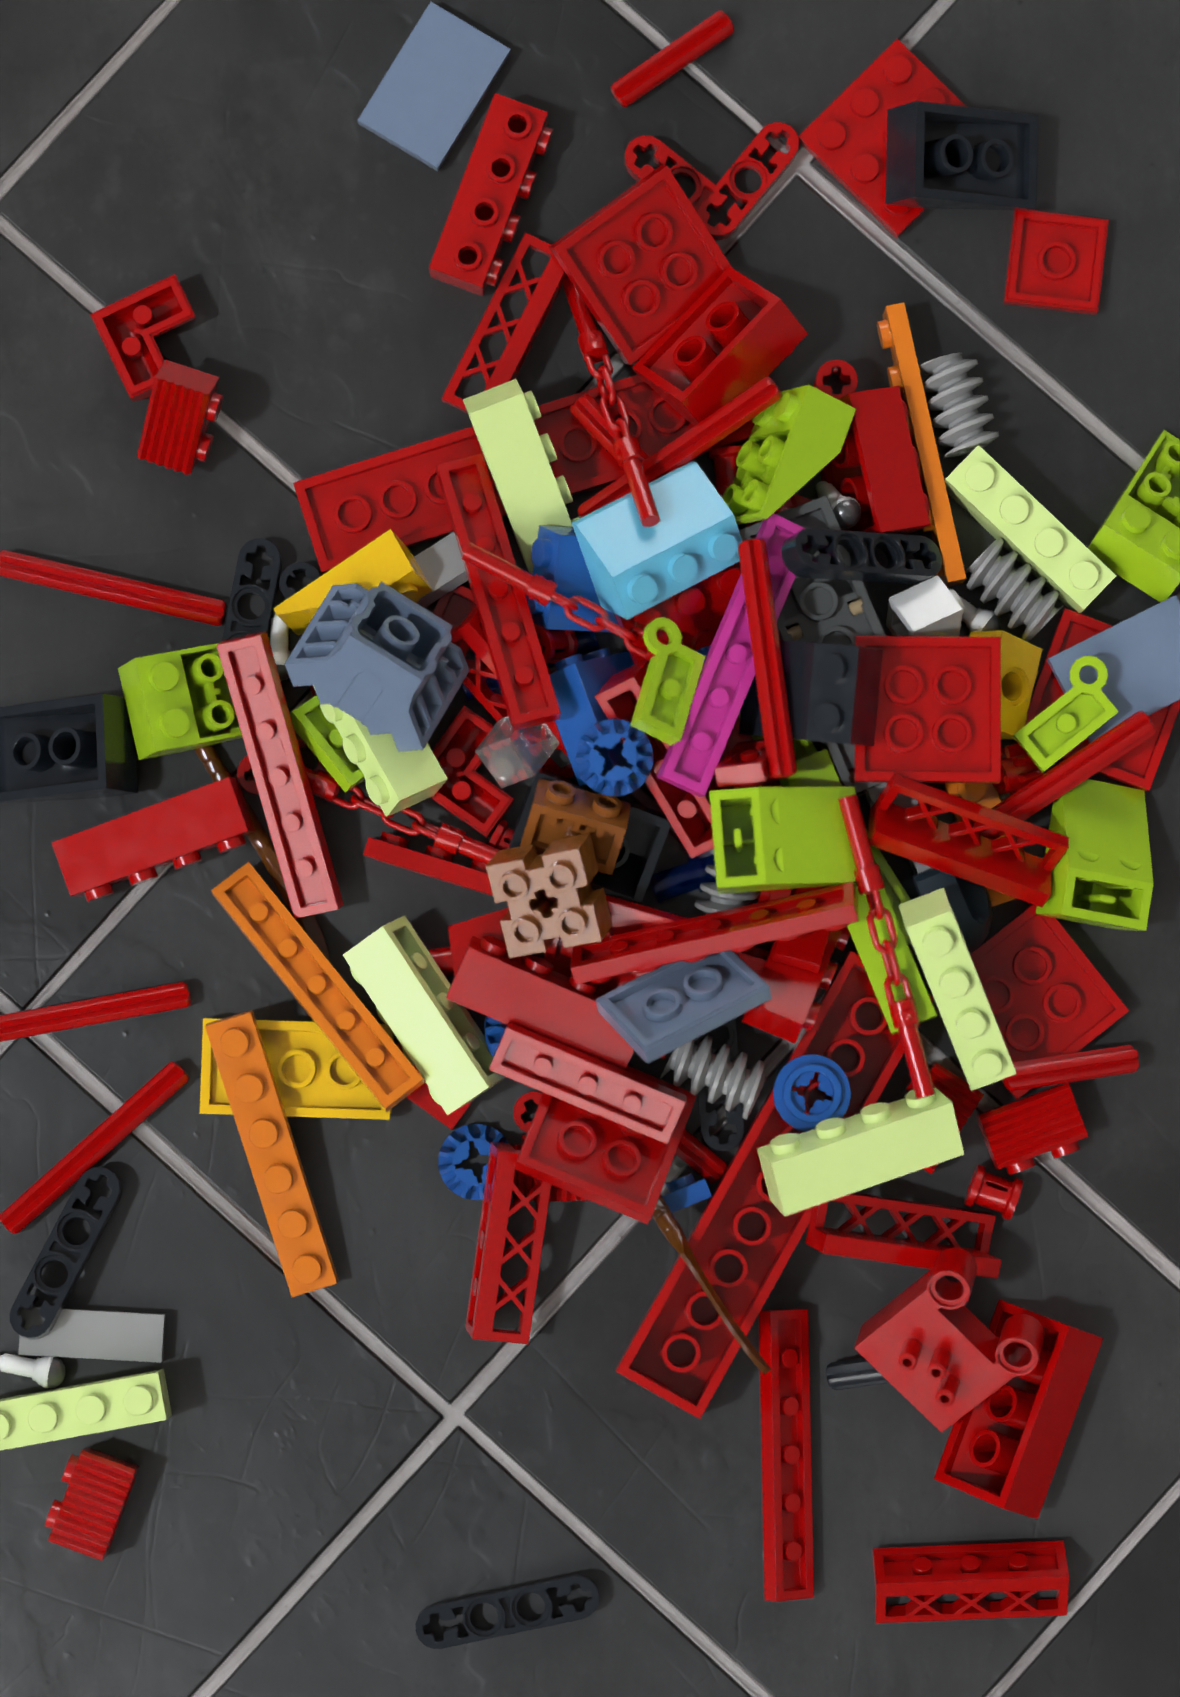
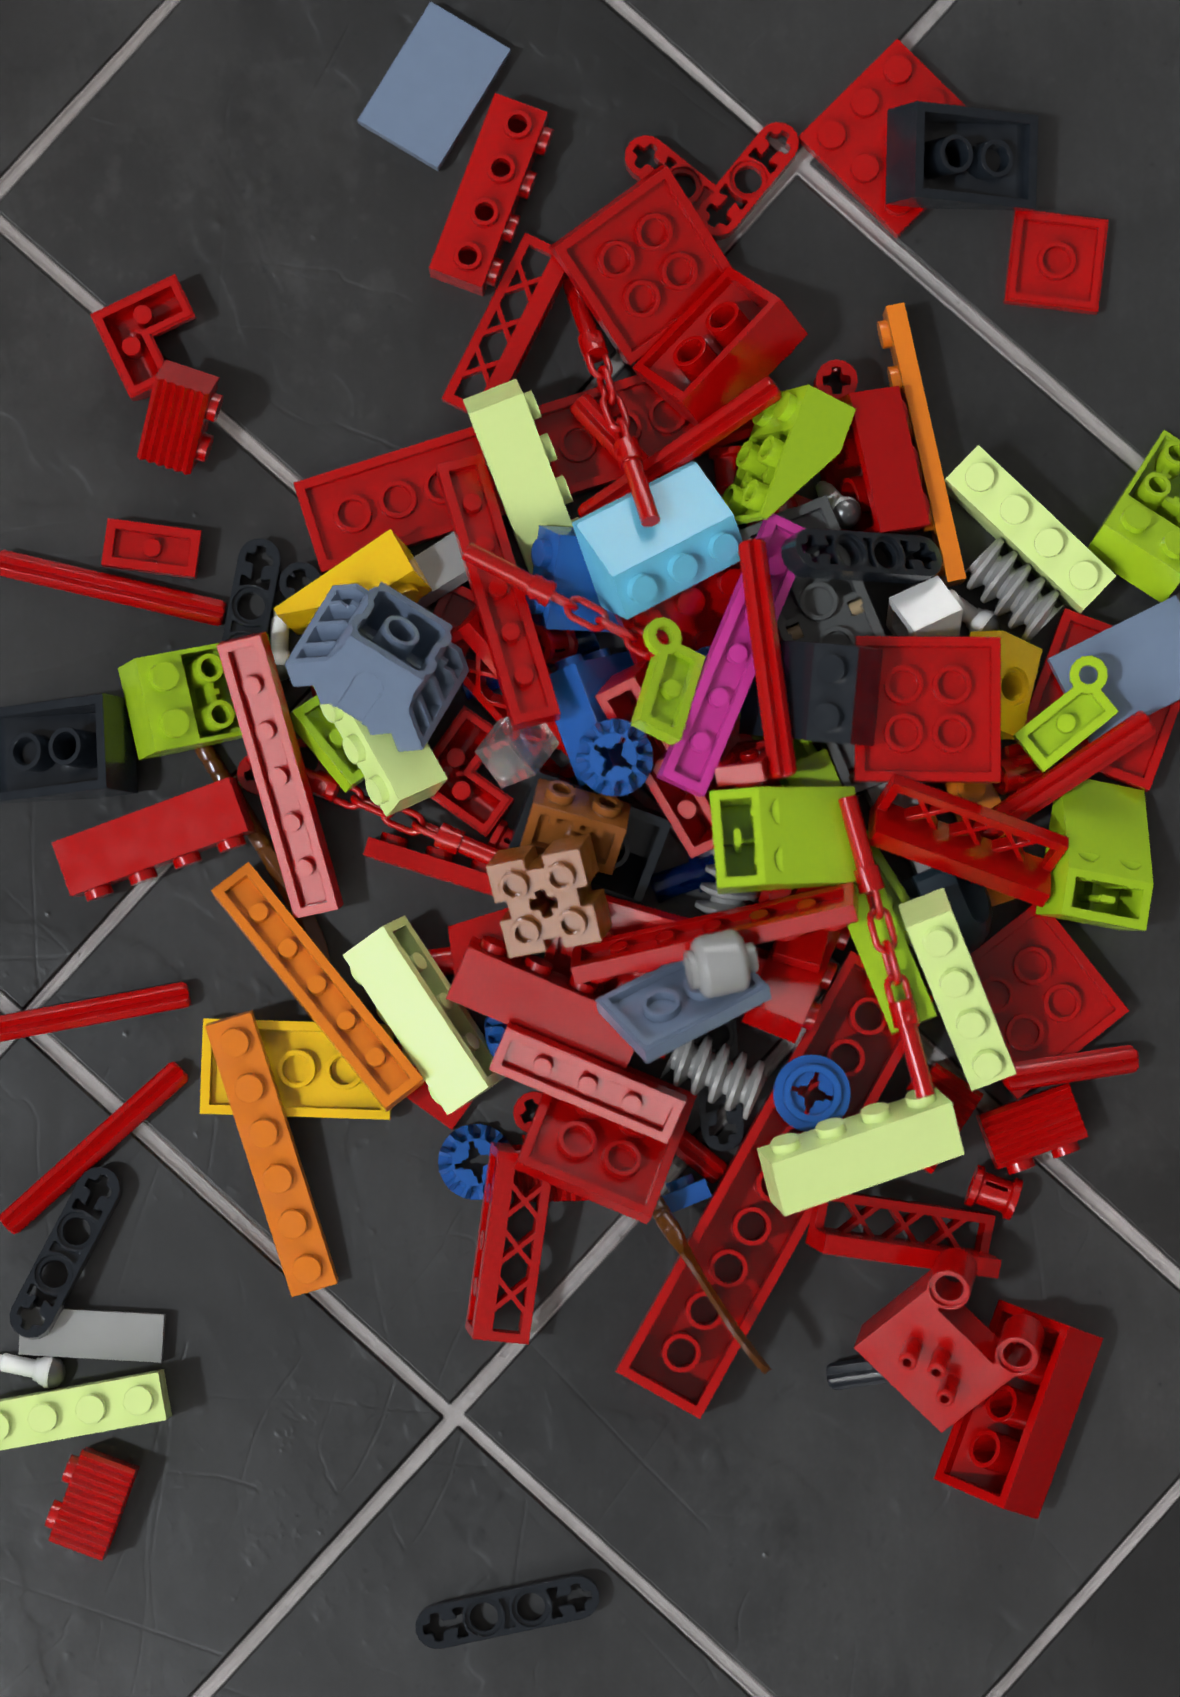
(152, 548): none -> red plate
(672, 58): red axle -> none
(720, 963): none -> light grey head
(786, 1455): red plate -> none
(957, 403): light grey piece -> none
(971, 1574): red fence -> none

